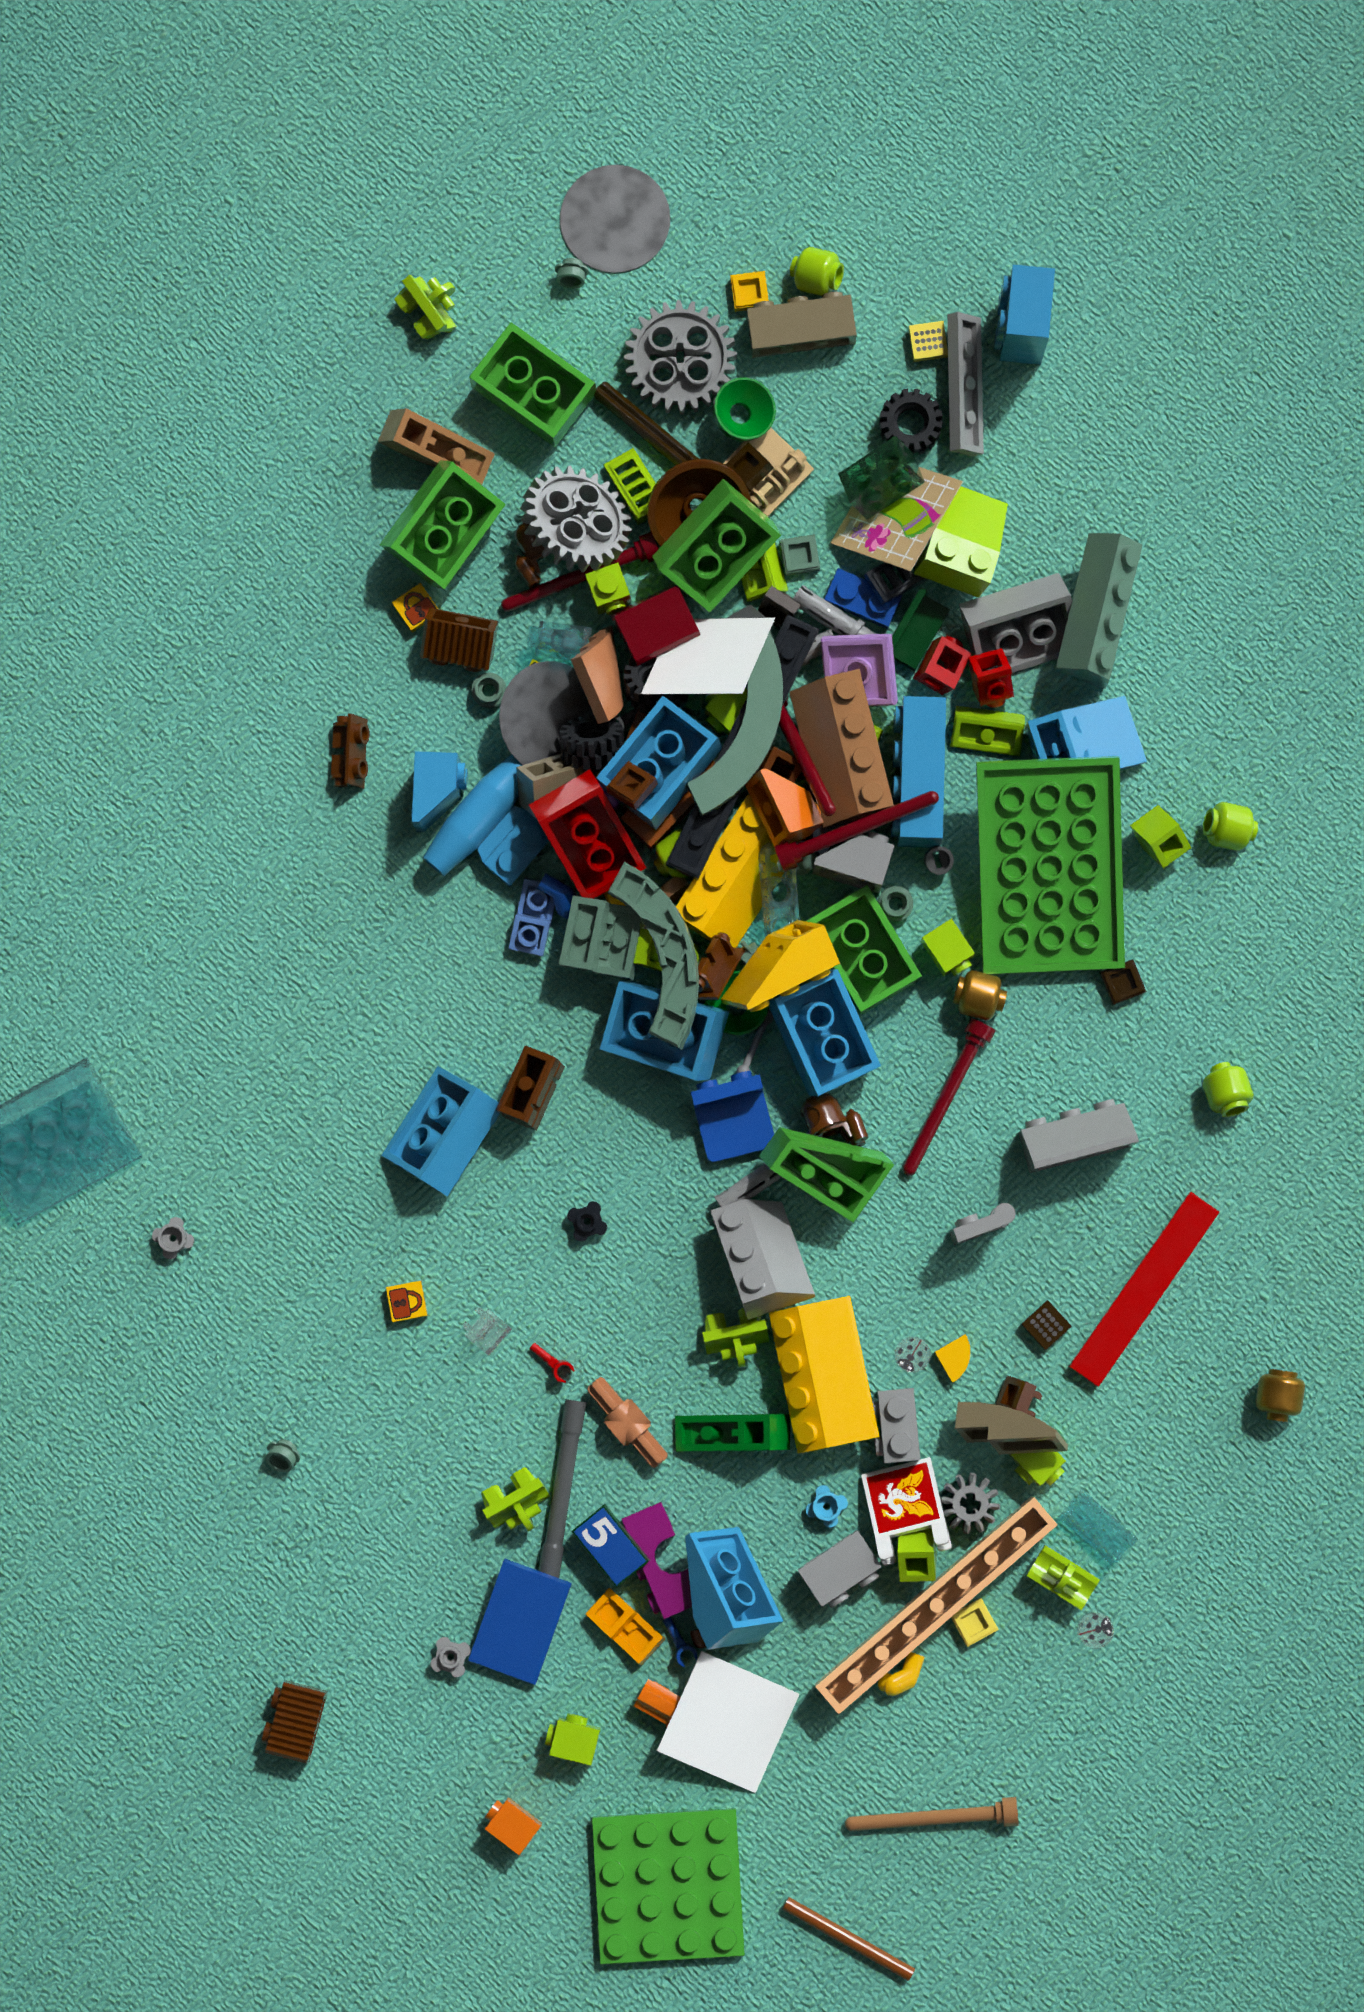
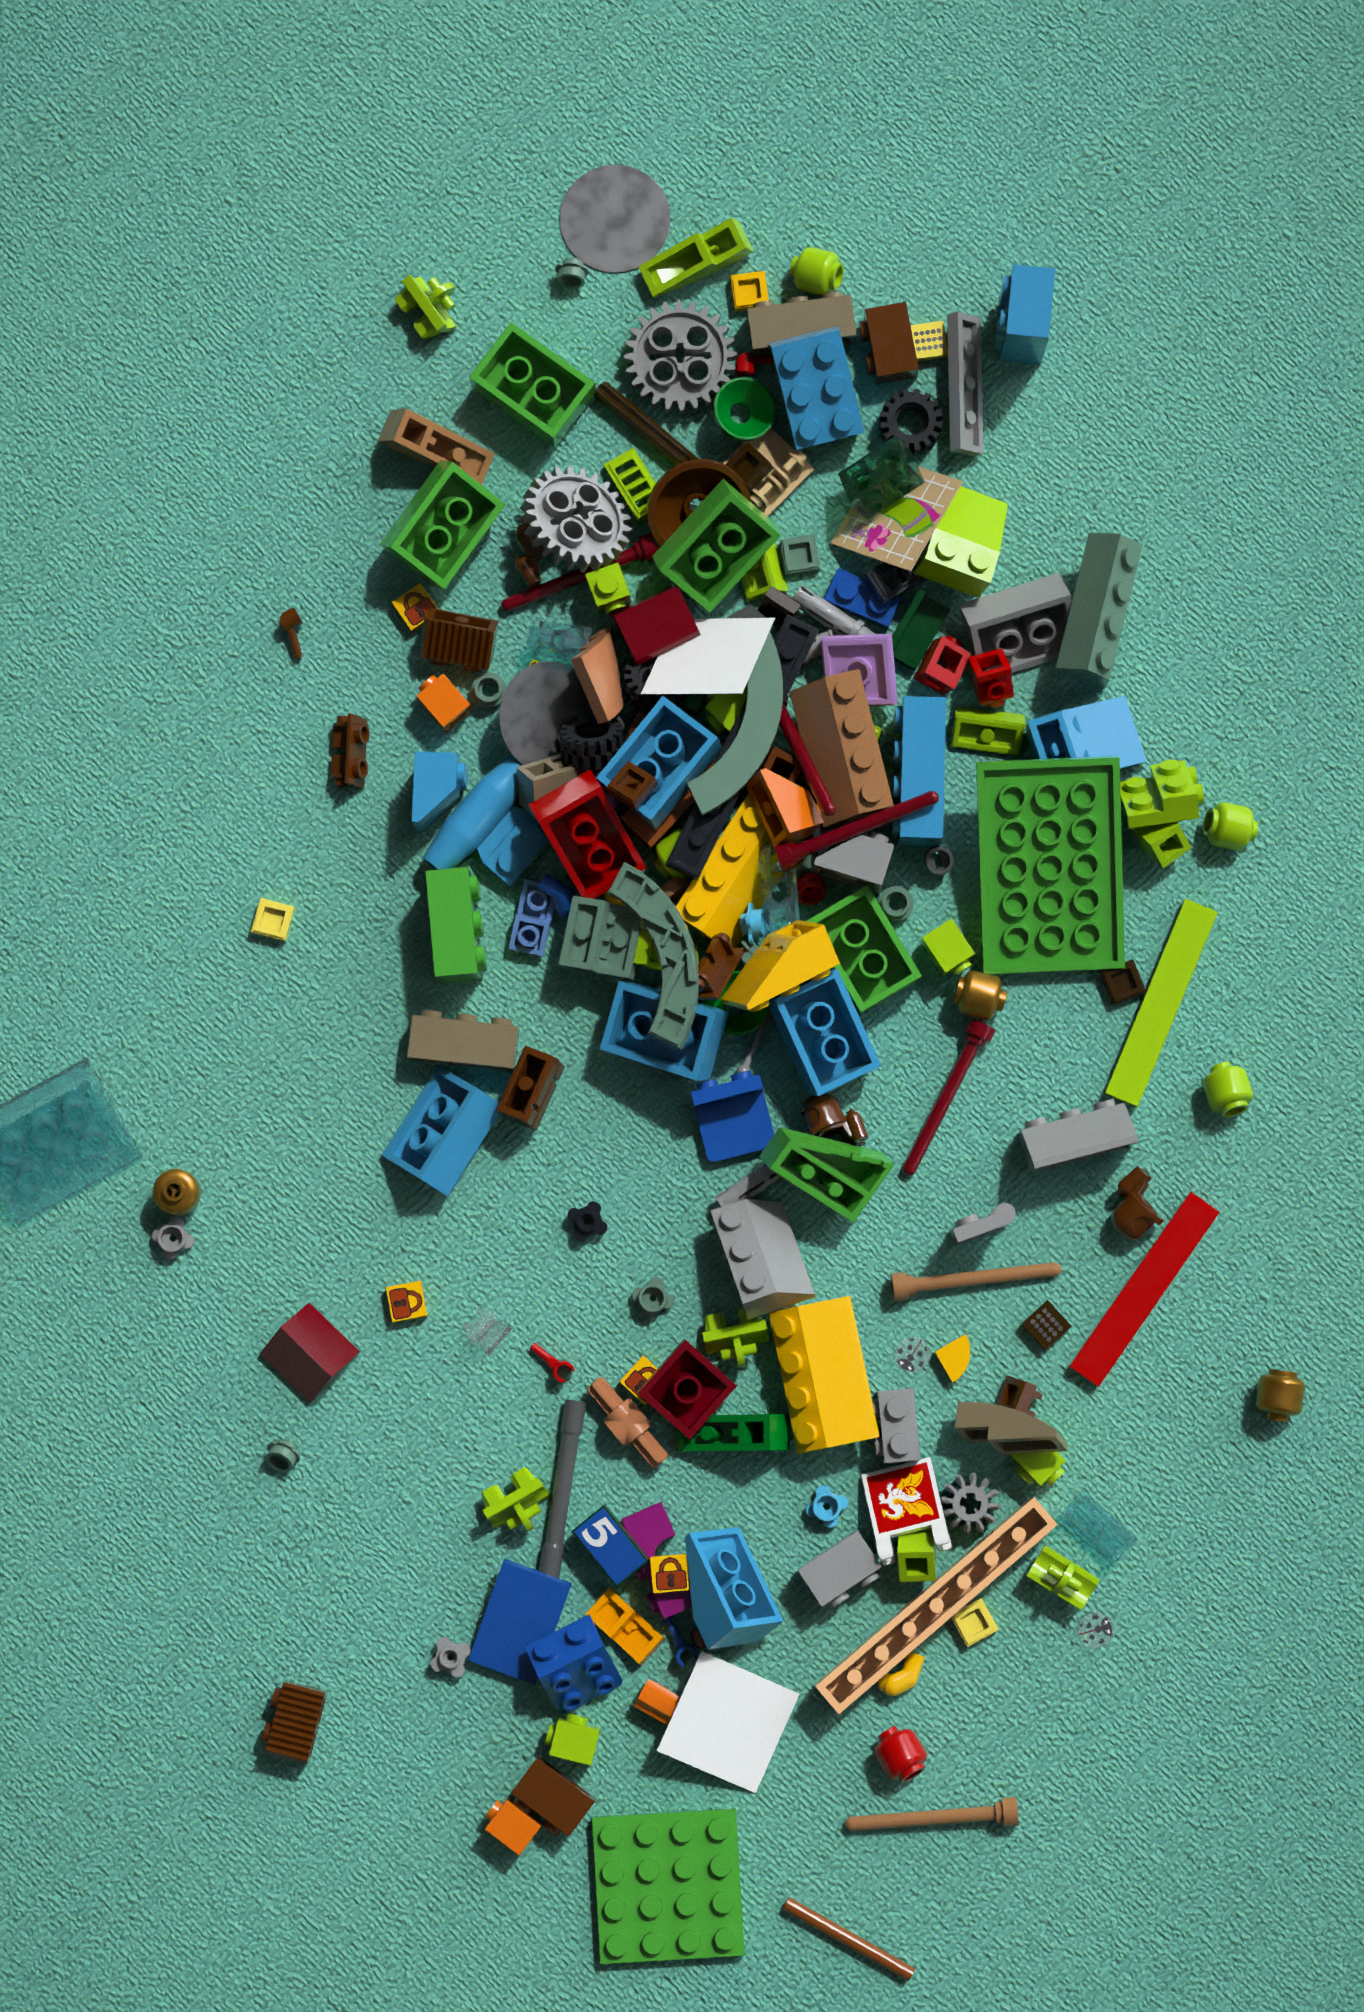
(189, 1192): none -> pearl gold head
(273, 919): none -> light yellow tile
(289, 621): none -> reddish brown hand
(309, 1352): none -> dark red slope
(443, 701): none -> orange brick
(455, 925): none -> bright green brick
(463, 1041): none -> dark tan brick
(552, 1797): none -> reddish brown brick
(574, 1665): none -> blue bracket
(637, 1376): none -> tile
(650, 1307): none -> sand green plate
(669, 1573): none -> tile
(686, 1389): none -> dark red slope
(696, 257): none -> lime slope
(746, 363): none -> red hand
(752, 923): none -> medium azure plate
(810, 889): none -> red plate
(816, 387): none -> dark azure brick
(890, 343): none -> reddish brown brick
(900, 1754): none -> red head
(905, 1285): none -> medium nougat piece
(1134, 1213): none -> reddish brown piece
(1161, 1003): none -> lime tile
(1164, 797): none -> lime plate

